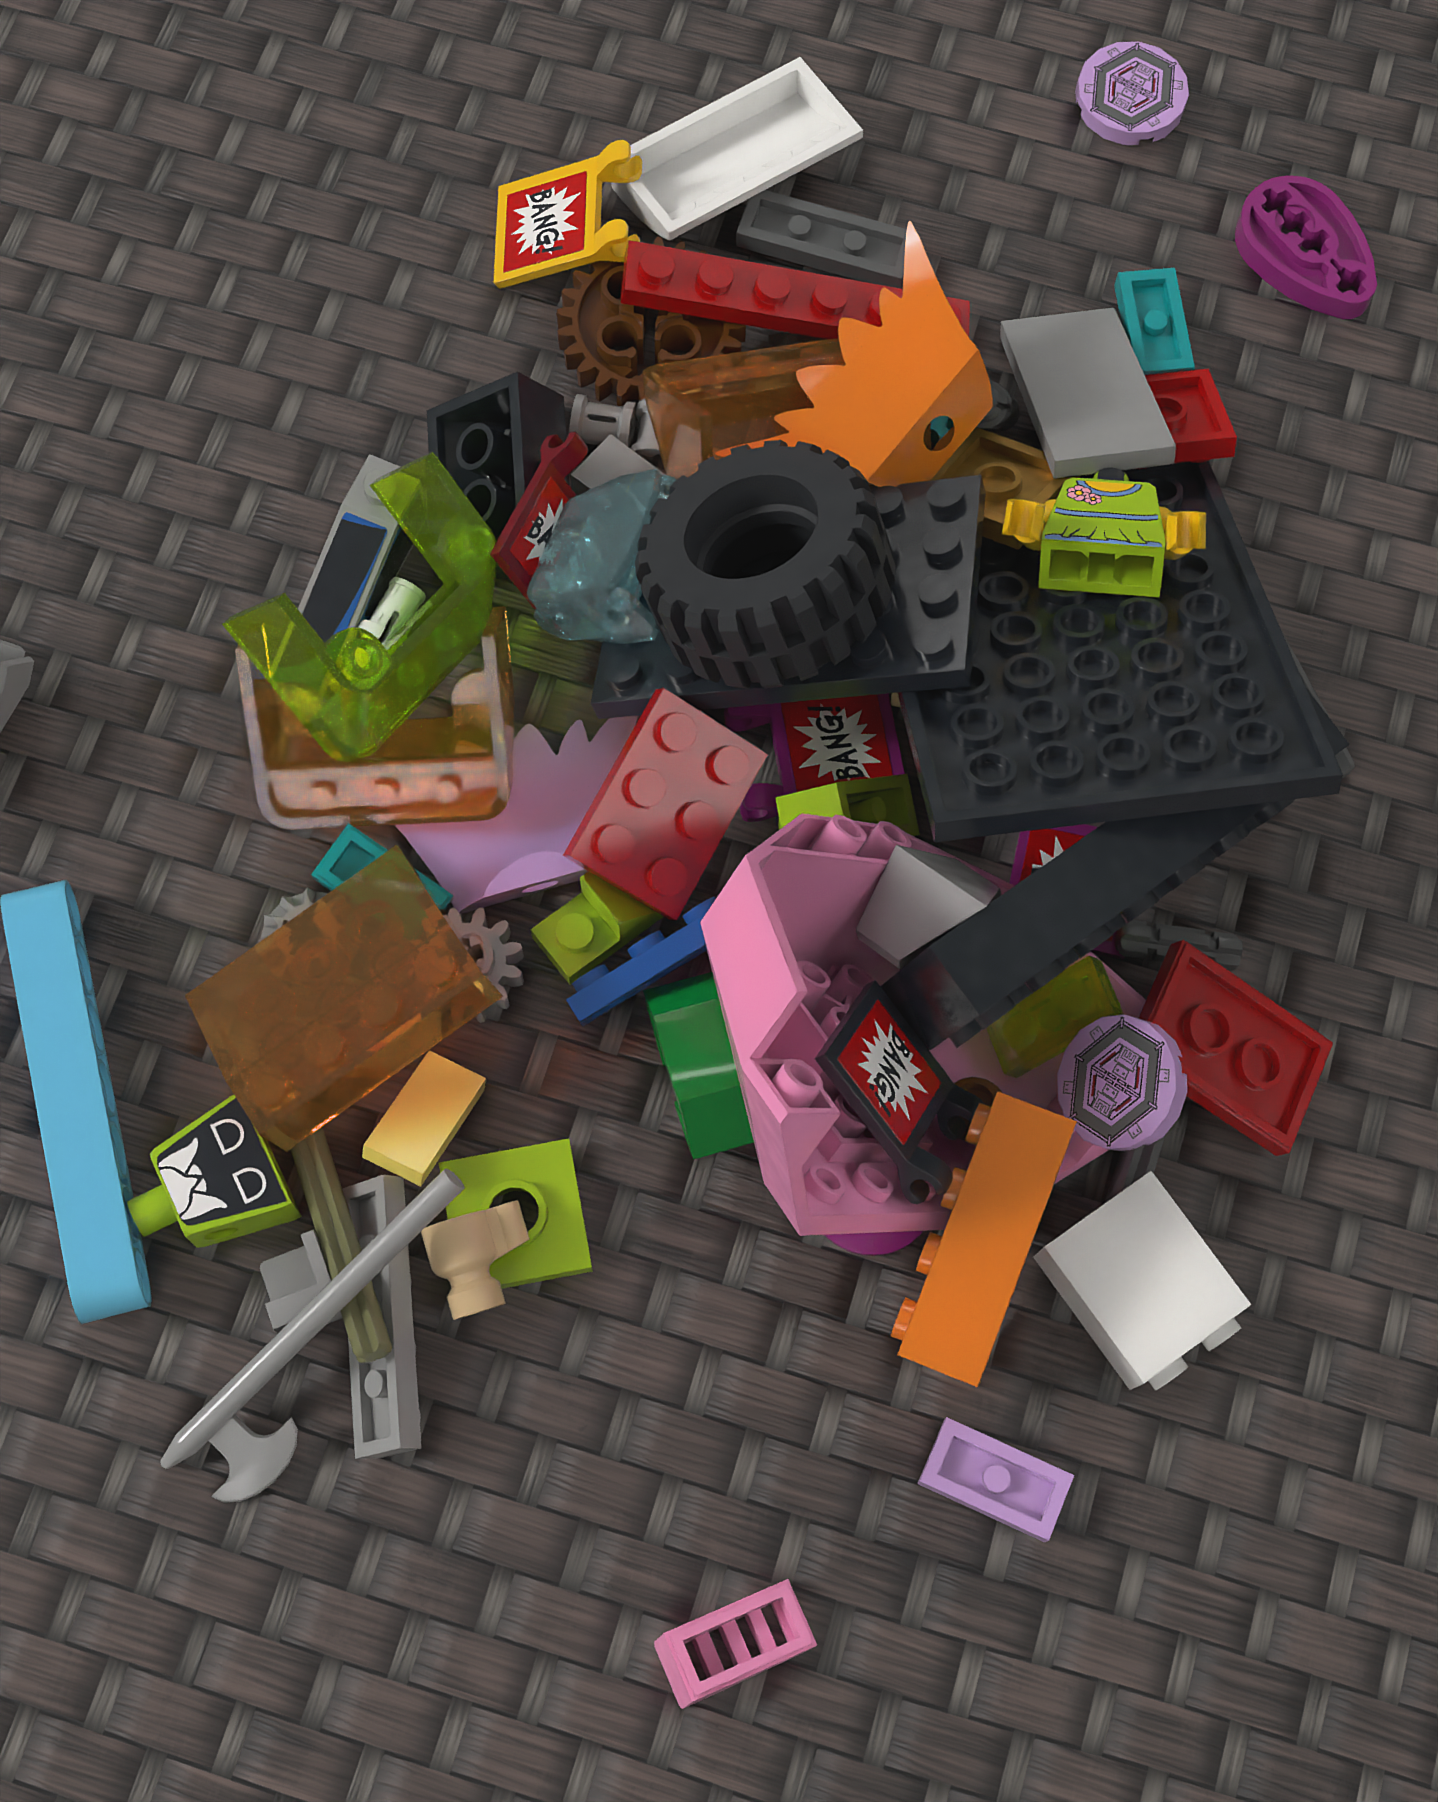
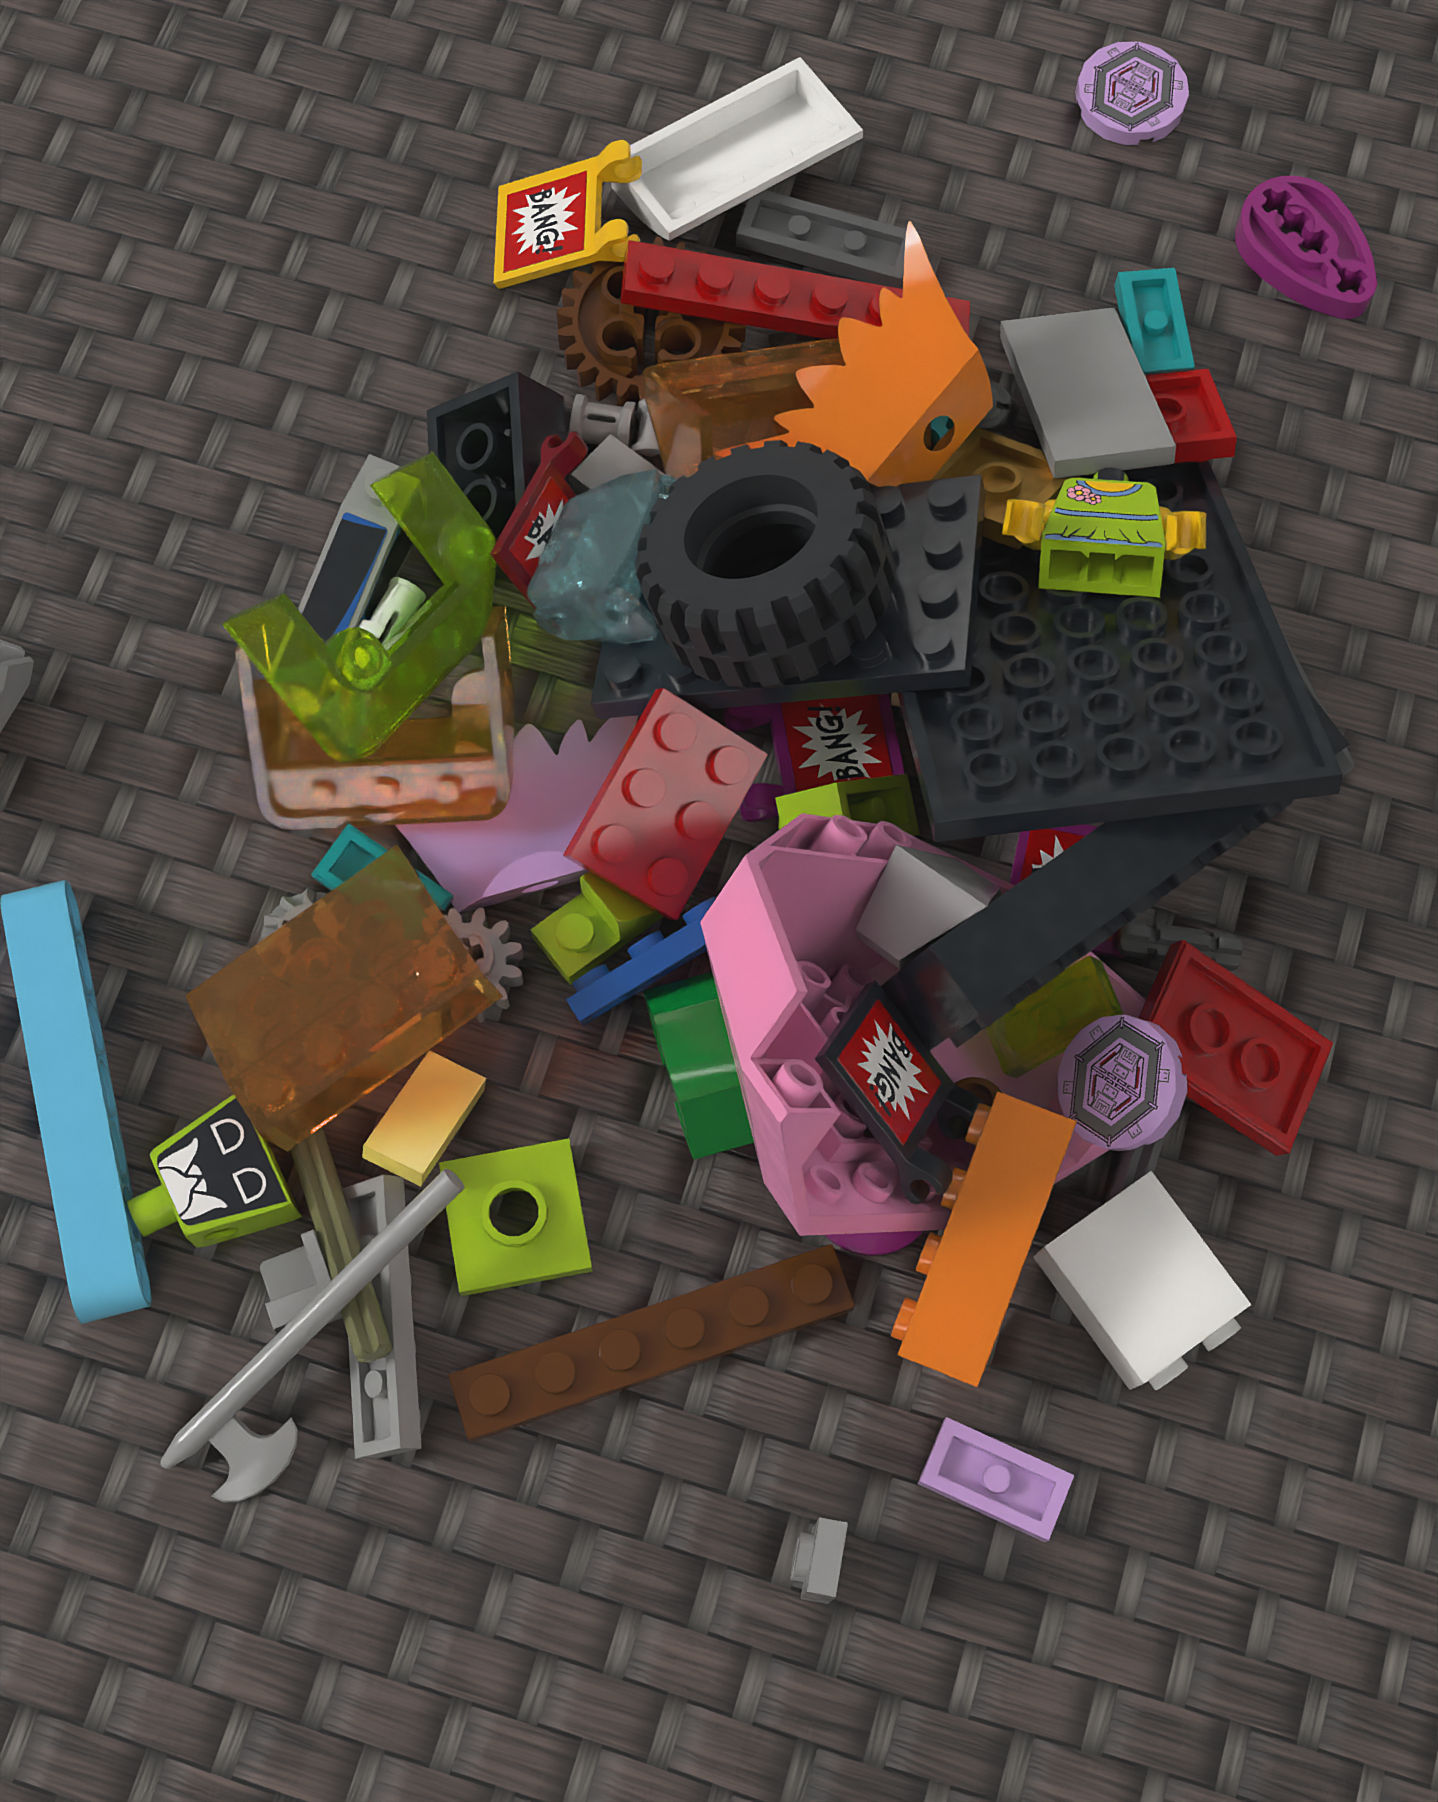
(465, 1249): tan piece -> none
(650, 1343): none -> reddish brown plate
(679, 1667): bright pink slope -> none
(819, 1560): none -> light grey plate

